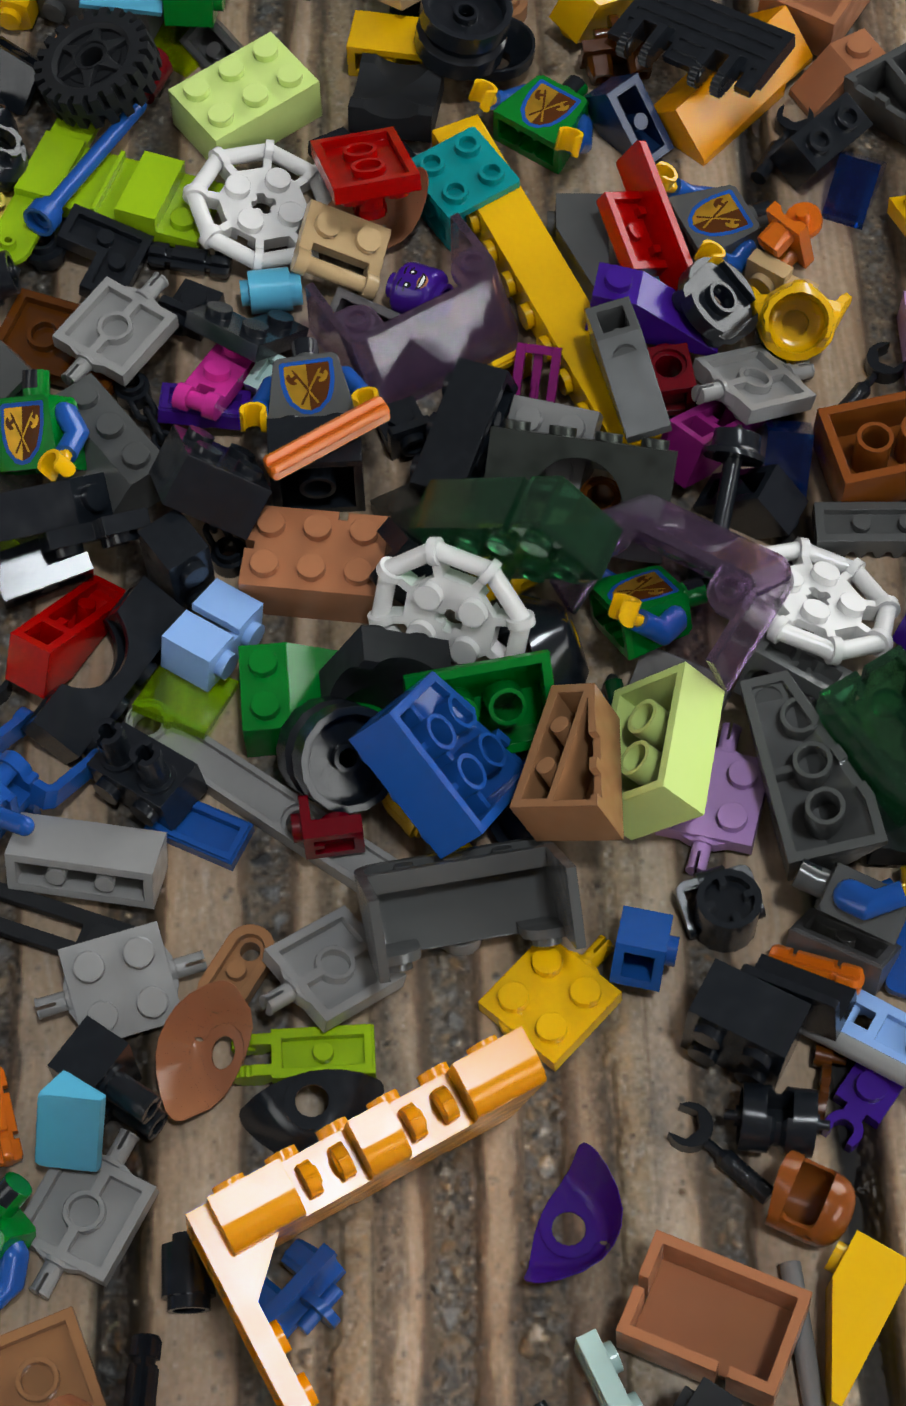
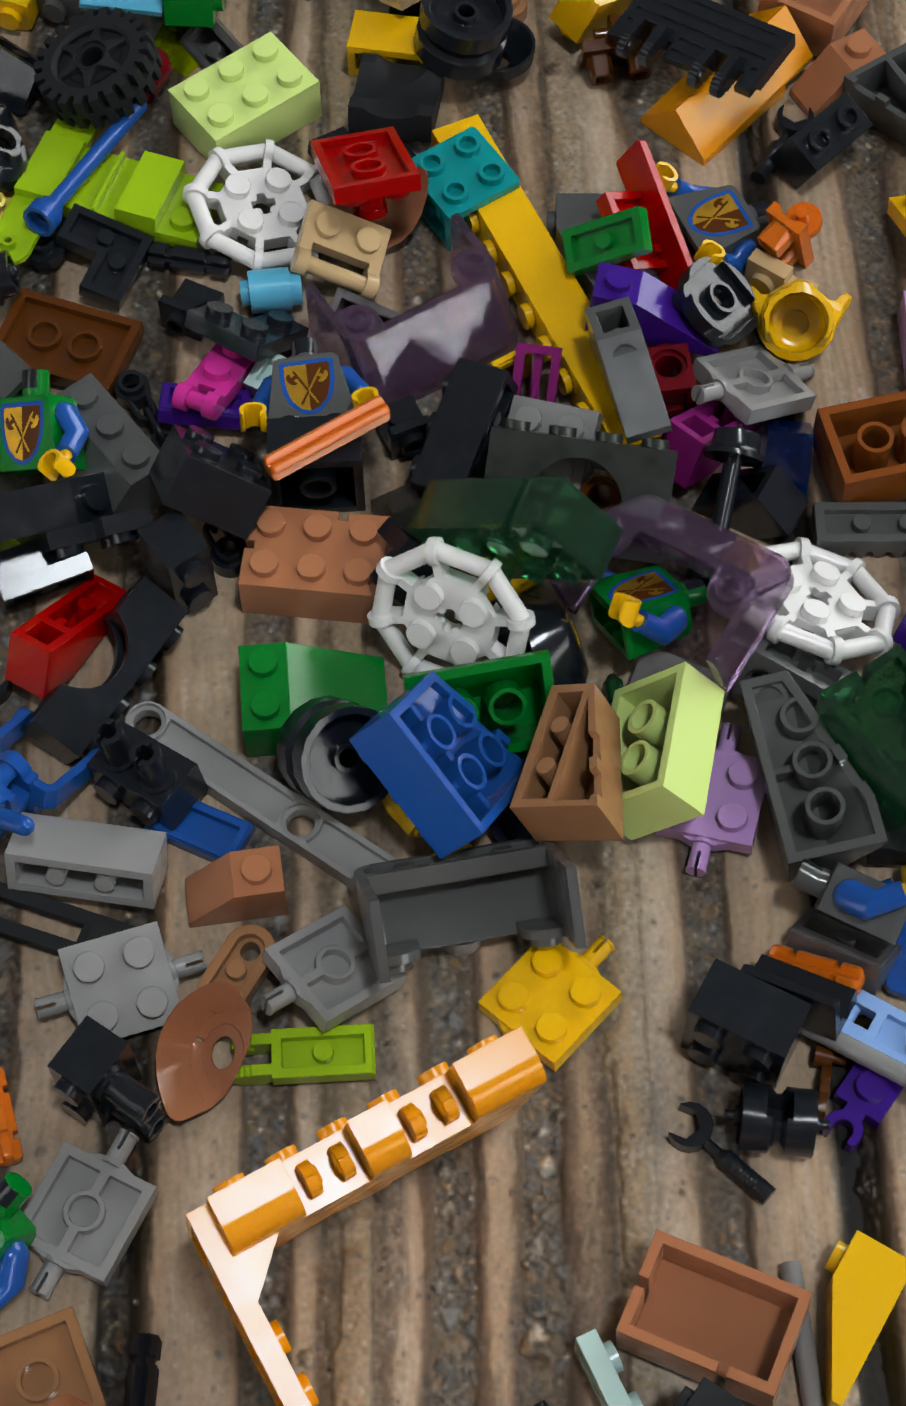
(70, 1124): medium azure slope -> none
(116, 330): light grey plate -> none
(182, 704): clear neon green piece -> none
(184, 1277): black brick -> none
(207, 646): light blue piece -> none
(238, 888): none -> nougat slope
(278, 1124): black piece -> none
(309, 1293): blue hips -> none
(327, 837): dark red bracket -> none
(373, 664): black brick -> none
(415, 285): dark purple head -> none
(539, 118): torso -> none
(594, 1197): dark purple piece -> none
(607, 240): none -> green plate
(626, 114): dark blue slope -> none
(643, 948): blue brick -> none
(724, 907): black piece -> none
(810, 1201): dark orange helmet -> none
(853, 189): clear blue slope -> none
(876, 372): black piece -> none

